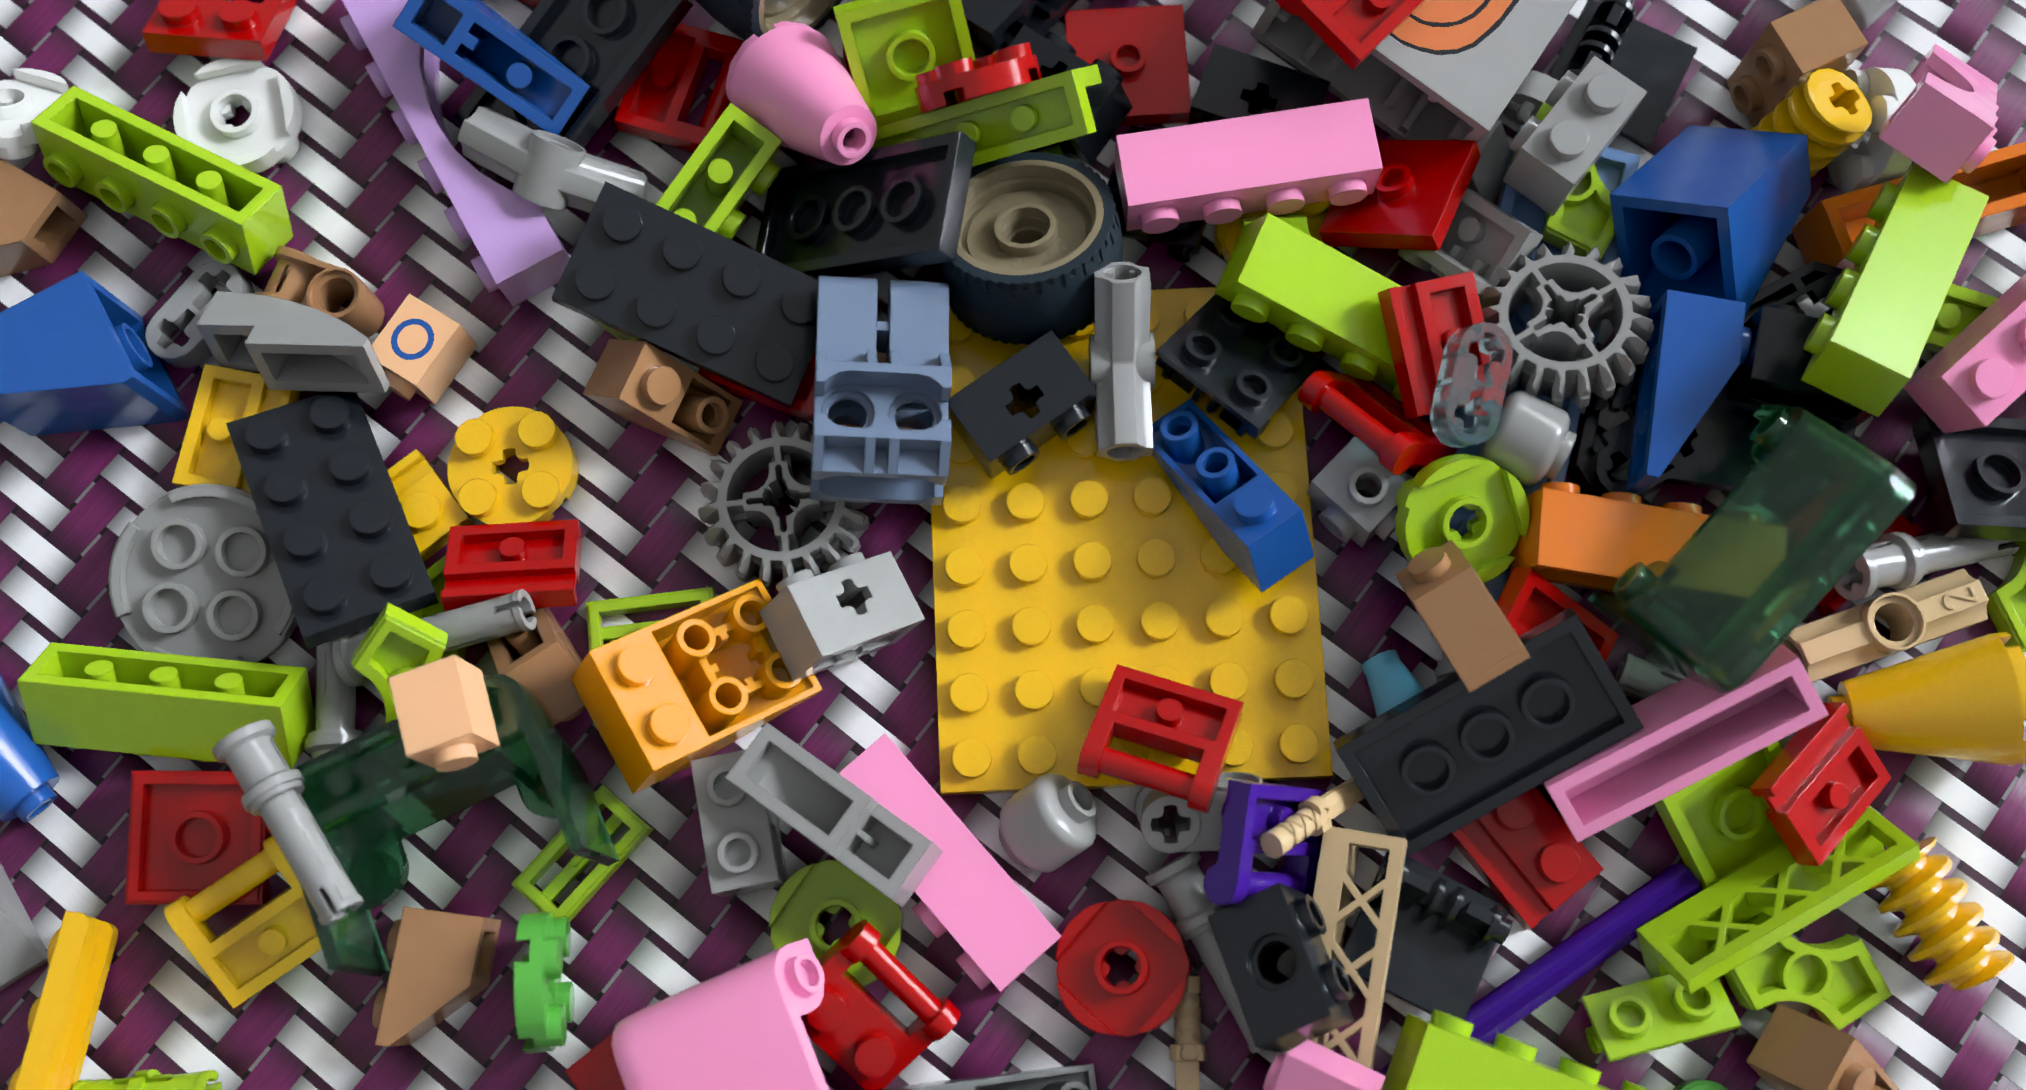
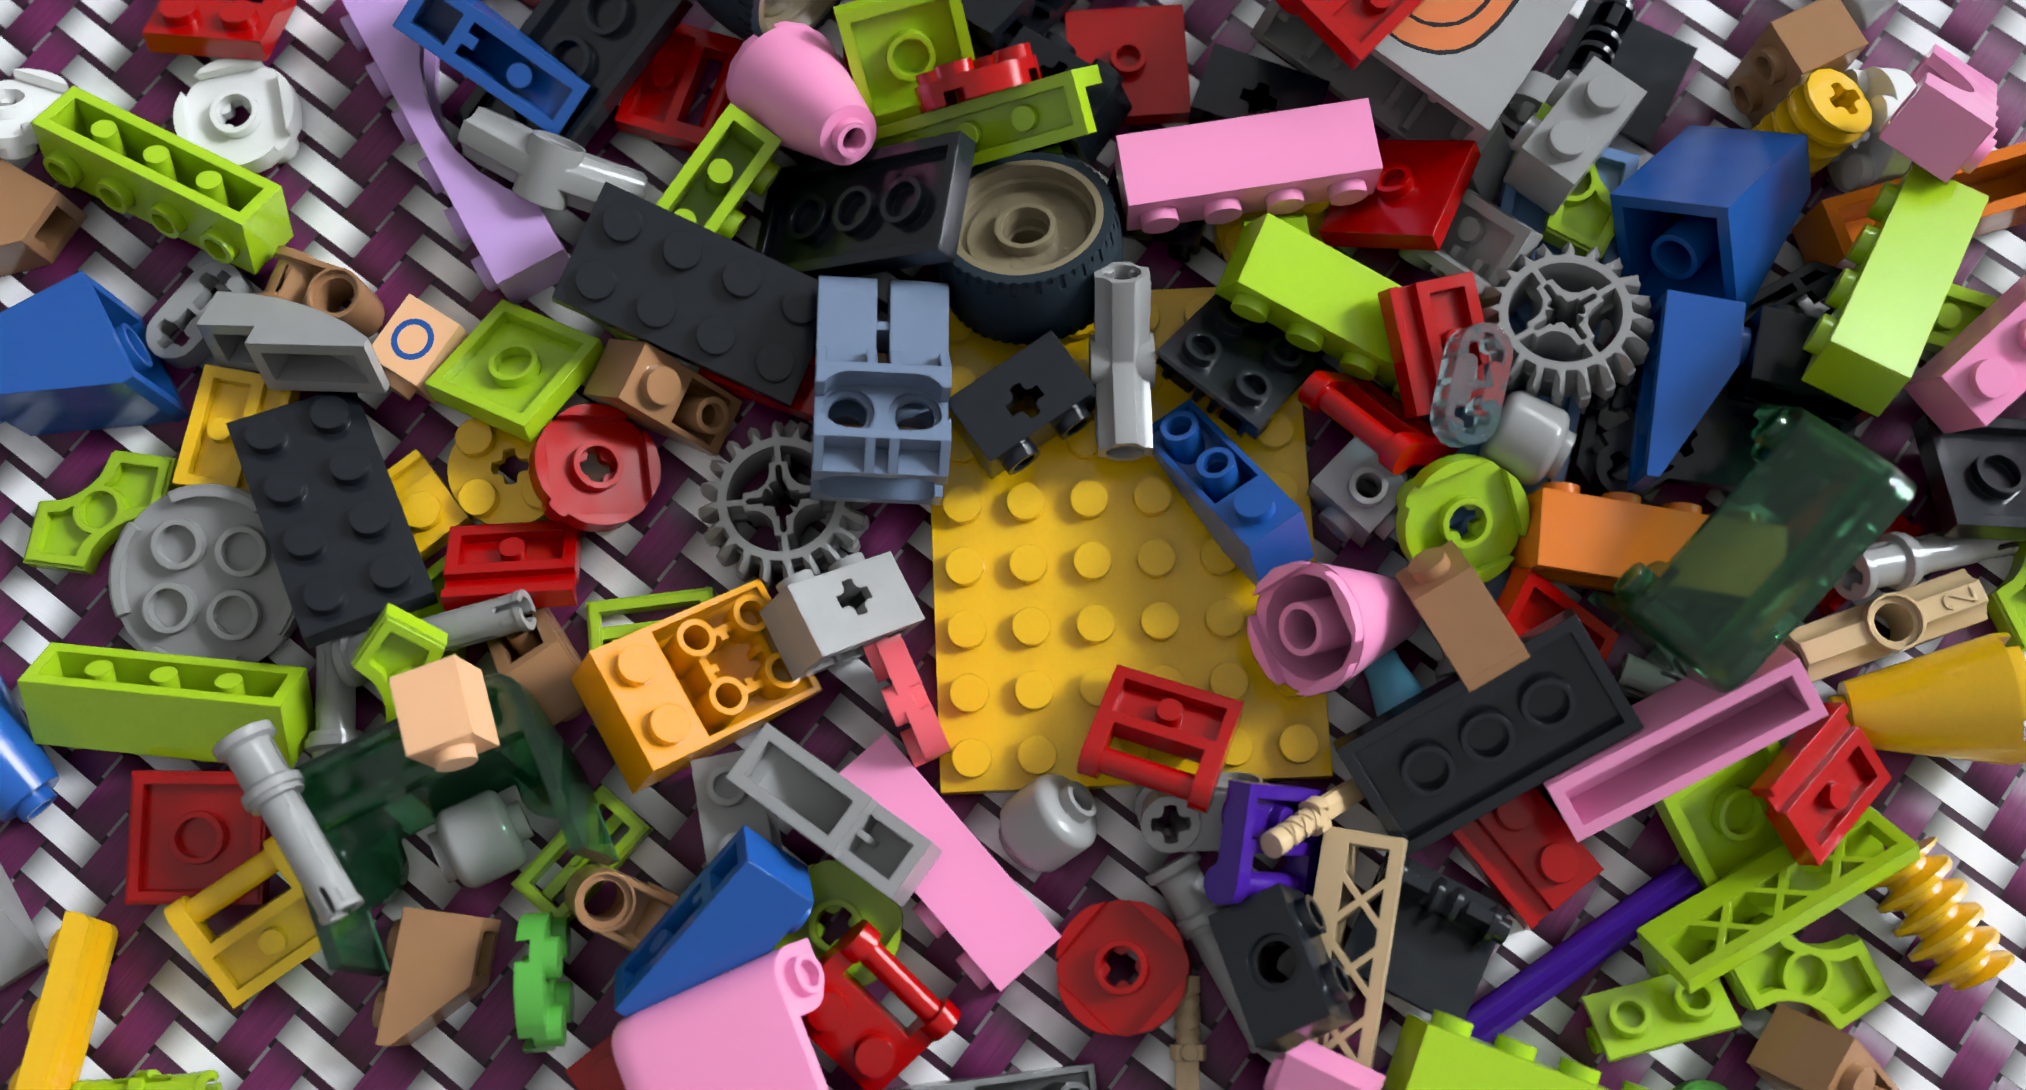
(81, 528): none -> lime tile
(480, 839): none -> light grey head
(515, 370): none -> lime plate
(571, 495): none -> red plate
(634, 908): none -> medium nougat piece
(719, 923): none -> blue slope
(907, 699): none -> coral plate
(1326, 624): none -> bright pink cone

